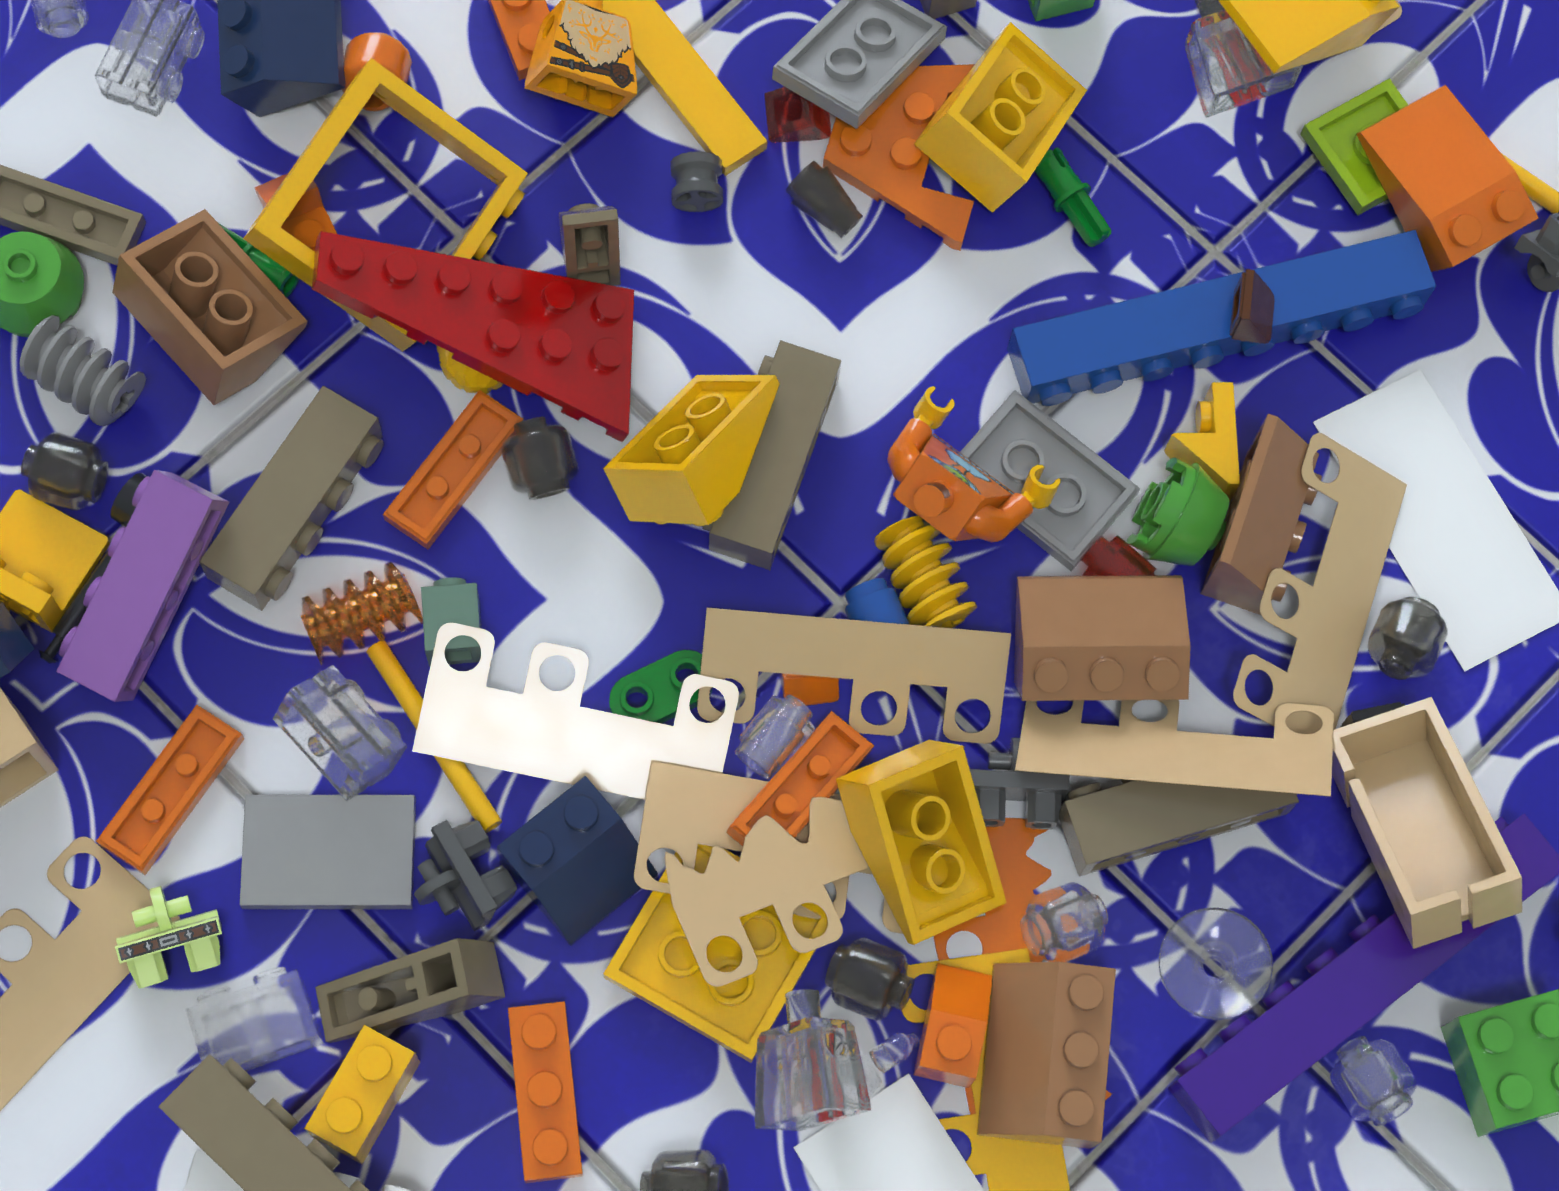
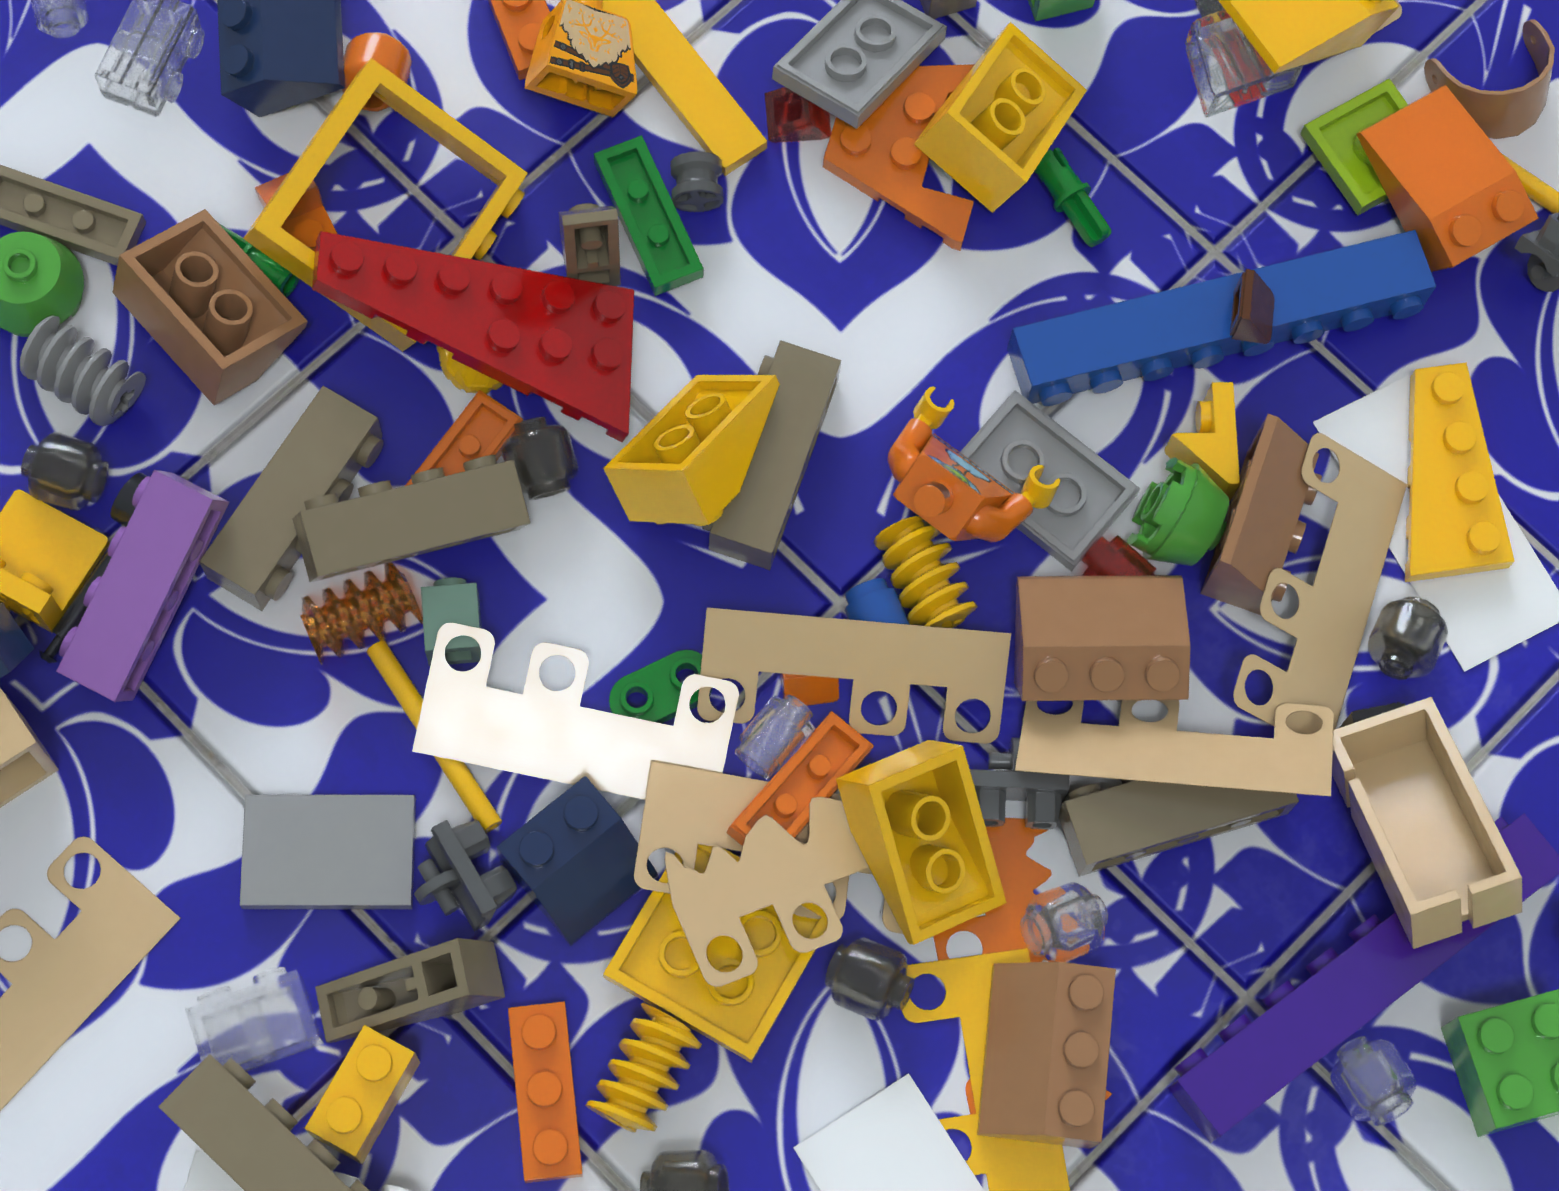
(145, 948): yellowish green hips -> none
(170, 789): orange tile -> none
(340, 732): clear brick -> none
(410, 519): none -> dark tan brick
(645, 1071): none -> yellow piece
(648, 215): none -> green plate
(808, 1069): clear torso -> none
(824, 199): clear smoke cone -> none
(888, 1054): clear piece -> none
(954, 1026): orange slope -> none
(1220, 937): clear dish -> none
(1453, 498): none -> yellow wing
(1508, 111): none -> medium nougat piece

